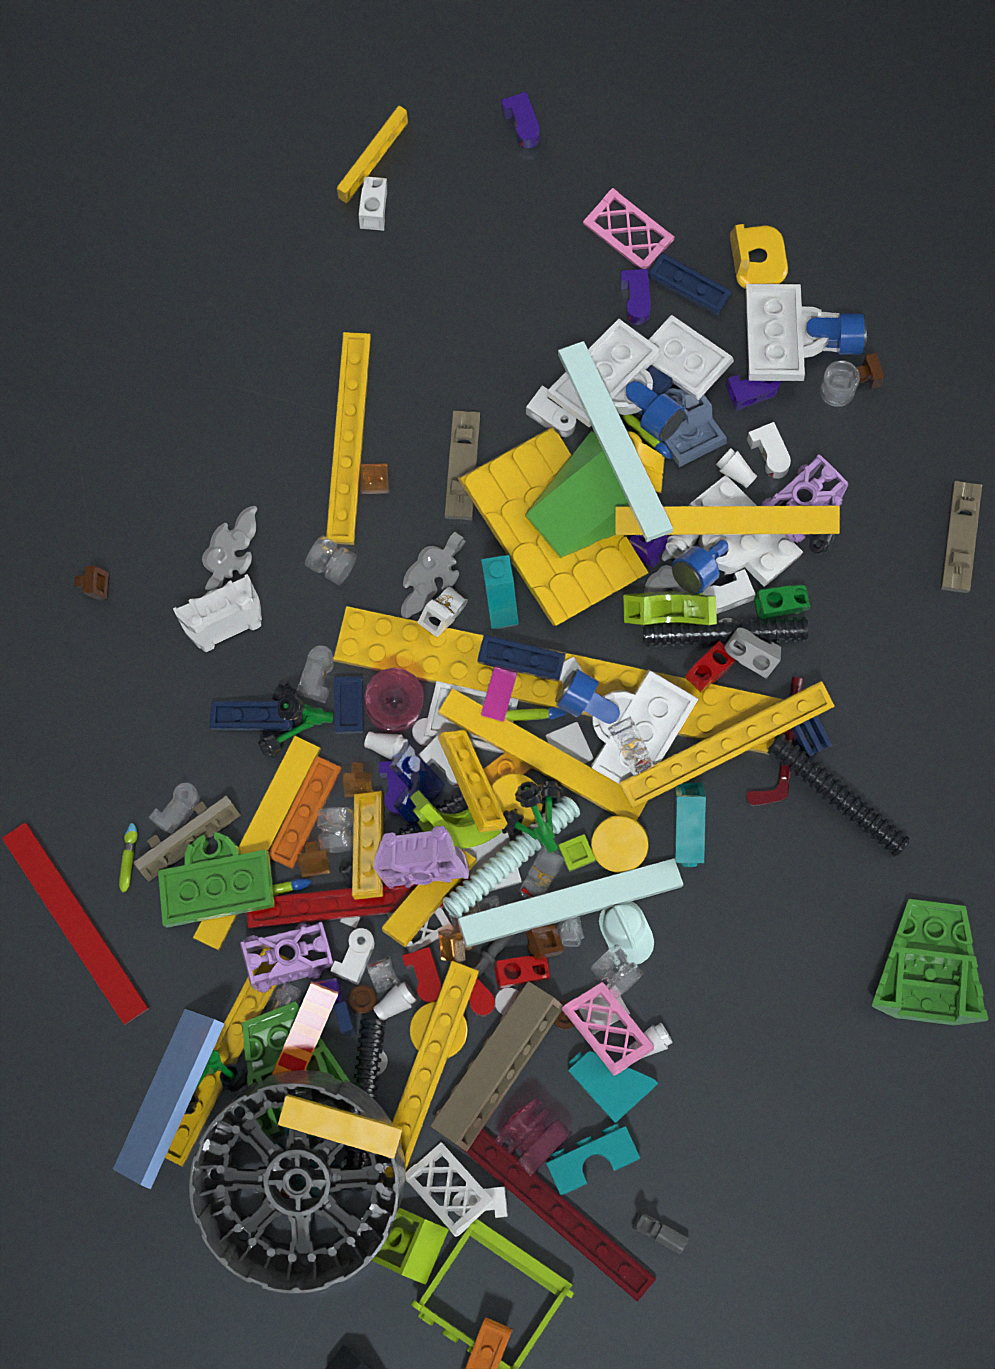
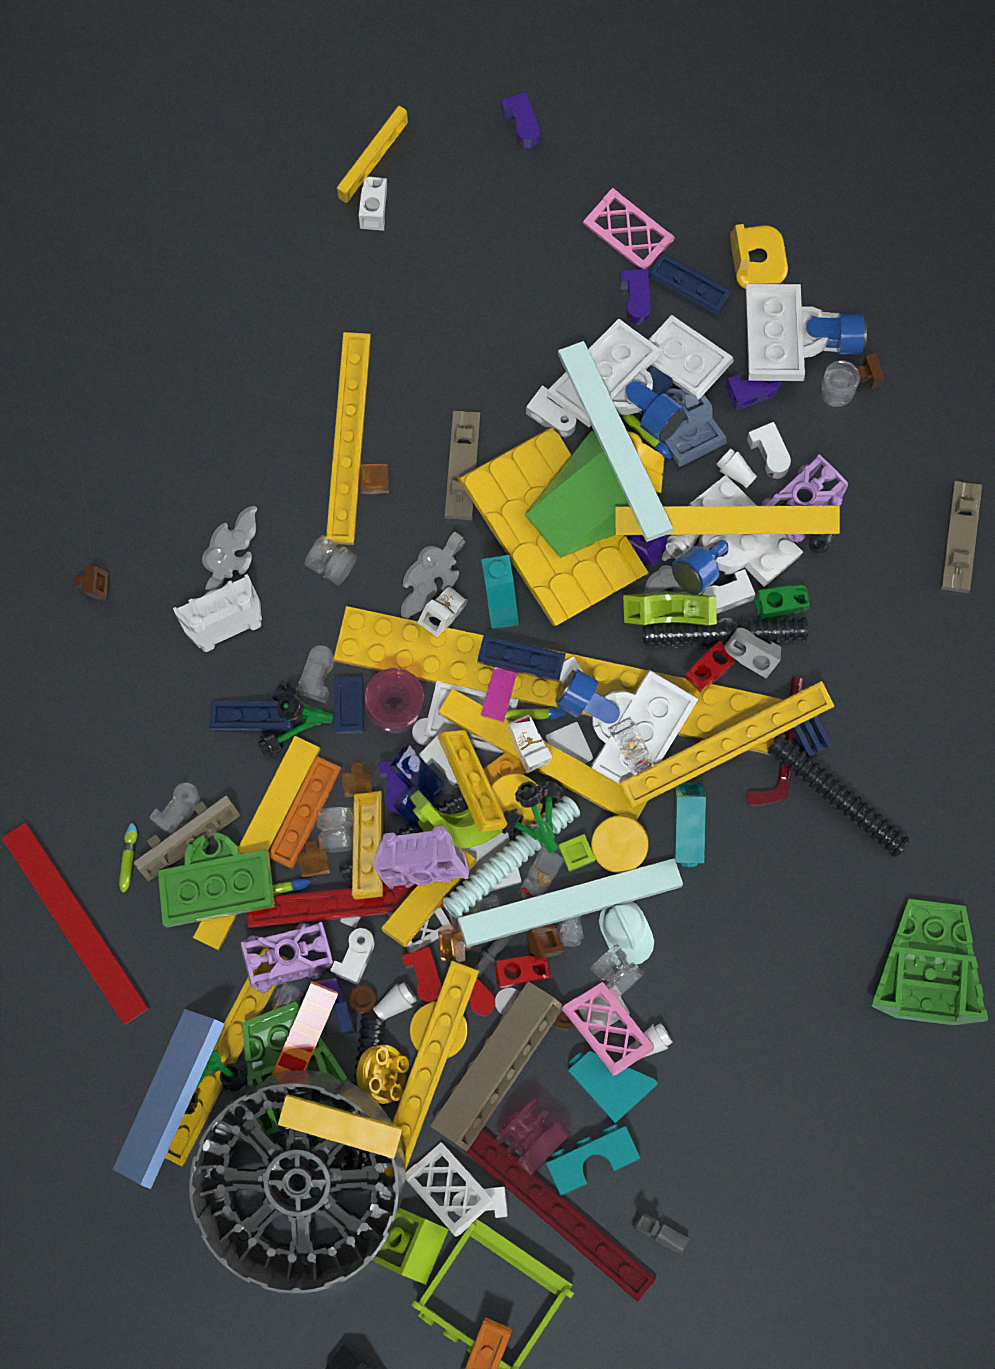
(382, 1073): none -> yellow tile
(383, 974): clear leg -> none
(385, 744): white cone -> none
(528, 744): none -> white leg

